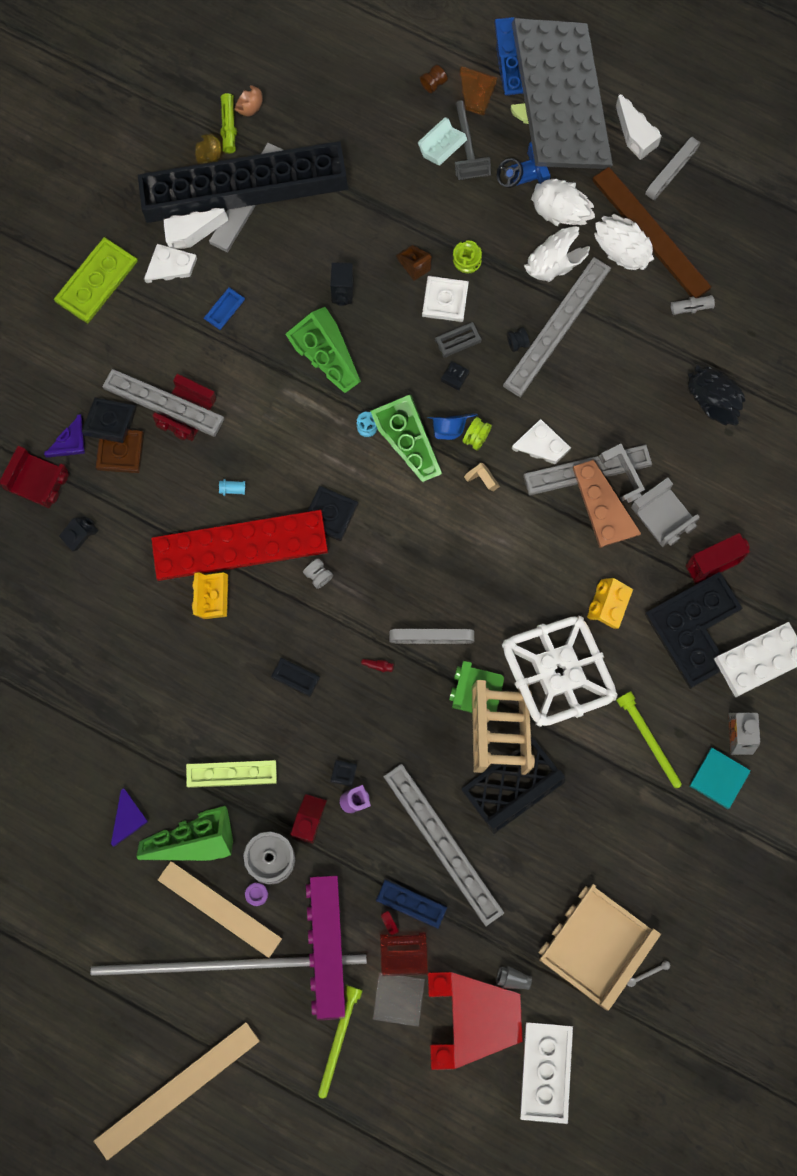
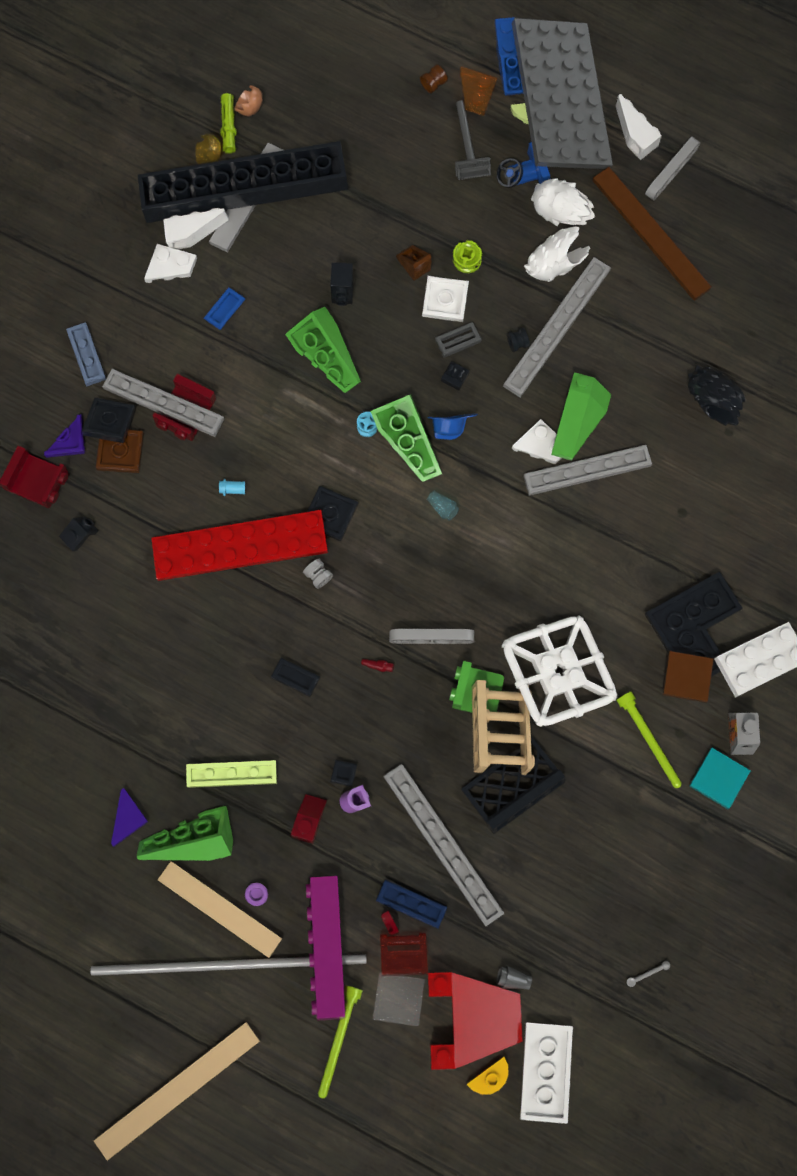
(86, 354): none -> sand blue tile
(95, 280): lime tile -> none
(210, 595): yellow bracket -> none
(279, 867): light grey wheel -> none
(441, 142): light aqua bracket -> none
(444, 506): none -> clear light blue cone
(477, 433): lime wheel -> none
(482, 471): tan tile -> none
(491, 1079): none -> yellow plate
(583, 410): none -> bright green wedge
(598, 947): tan panel -> none
(605, 510): nougat wing -> none
(610, 602): yellow bracket -> none
(618, 451): light grey panel -> none
(624, 242): white head -> none
(664, 514): light grey panel -> none
(688, 676): none -> reddish brown tile
(692, 305): light grey pin -> none
(718, 558): dark red window -> none

